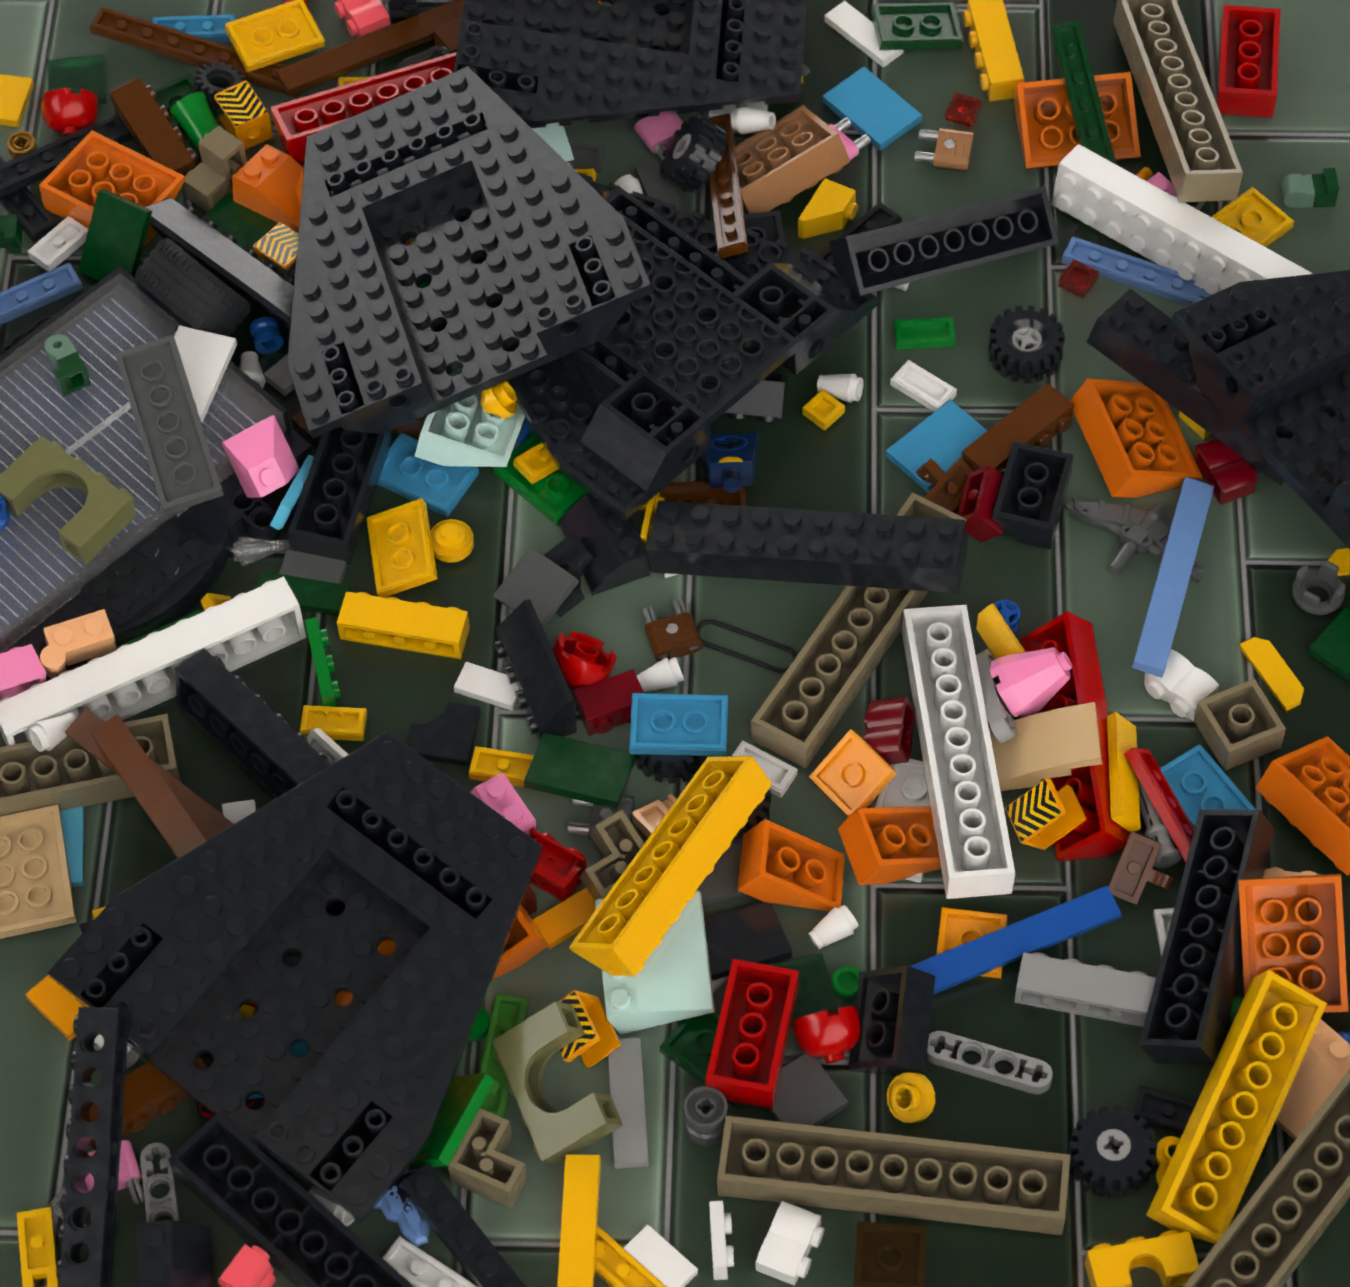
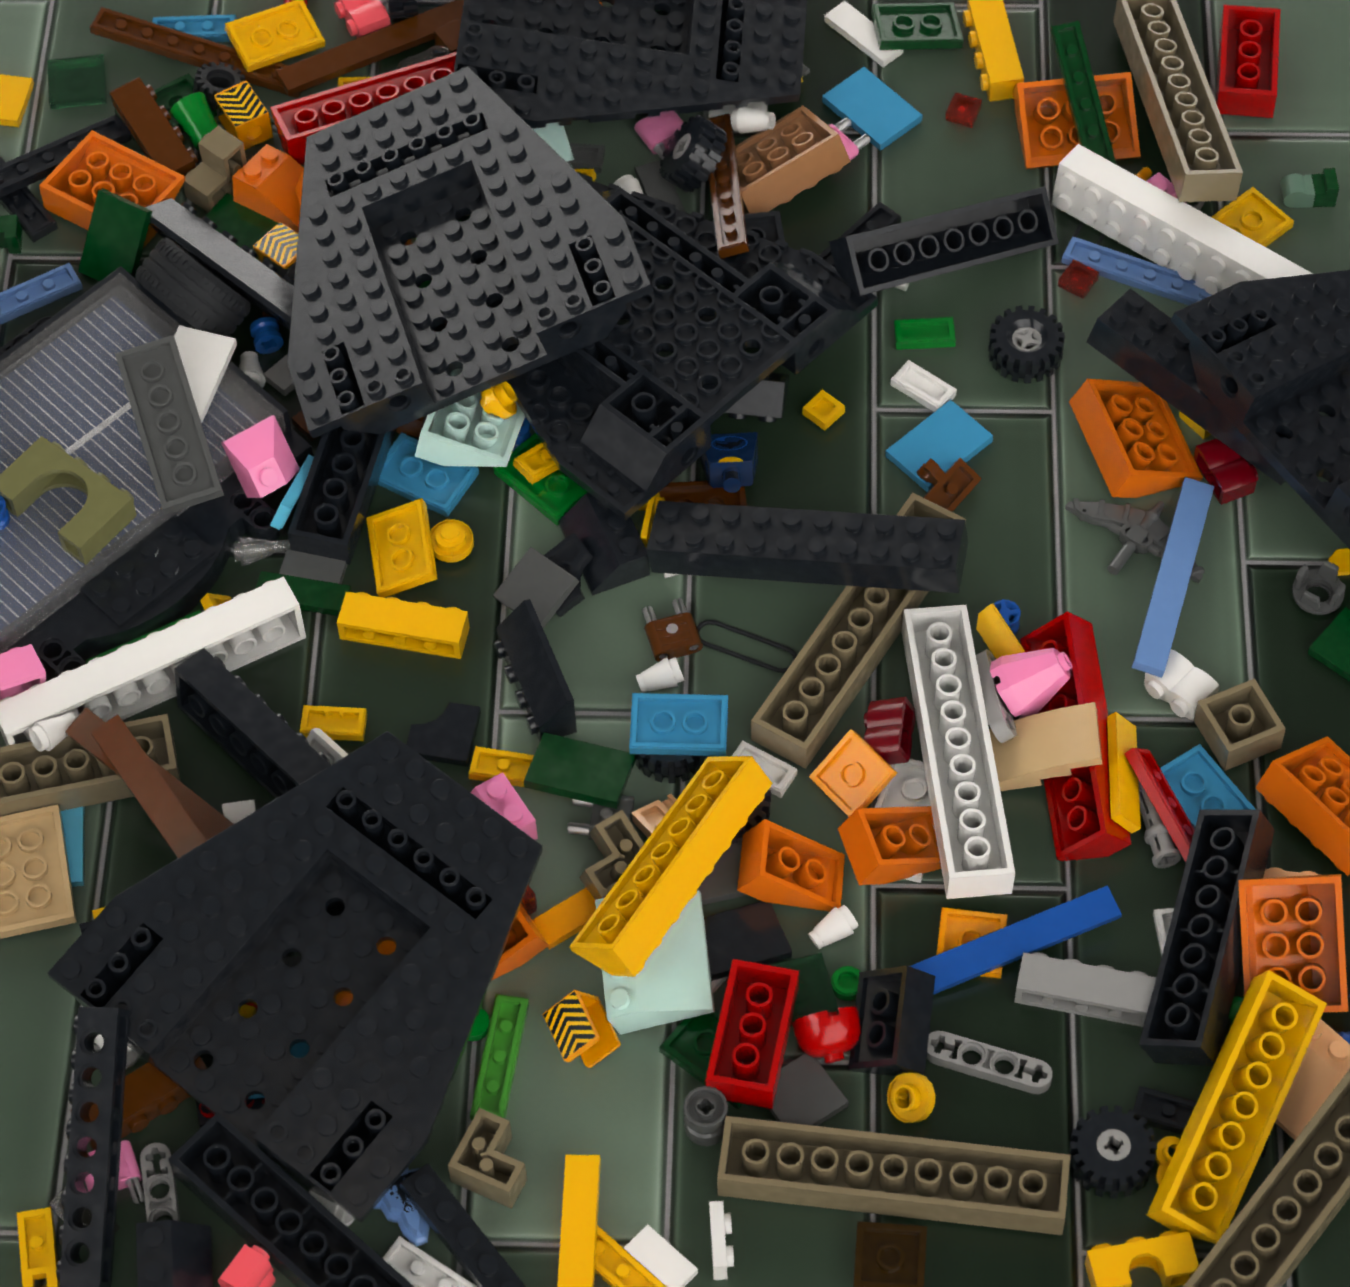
(21, 143): pearl gold wheel -> none
(55, 1005): light orange tile -> none
(58, 244): white plate -> none
(69, 111): red cylinder -> none
(70, 370): dark green leg -> none
(76, 641): light nougat hinge -> none
(323, 663): green plate -> none
(457, 1113): green tile -> none
(486, 686): white tile -> none
(523, 1056): olive arch -> none
(558, 867): red hinge -> none
(582, 659): red cylinder -> none
(607, 702): dark red brick -> none
(628, 1096): light grey tile -> none
(789, 1243): white brick -> none
(827, 210): yellow slope -> none
(841, 386): white cone -> none
(951, 150): medium nougat piece -> none
(979, 503): dark red brick -> none
(1030, 423): reddish brown brick -> none
(1033, 493): black slope -> none
(1045, 815): piece -> none
(1135, 869): reddish brown plate -> none
(1273, 672): yellow piece -> none

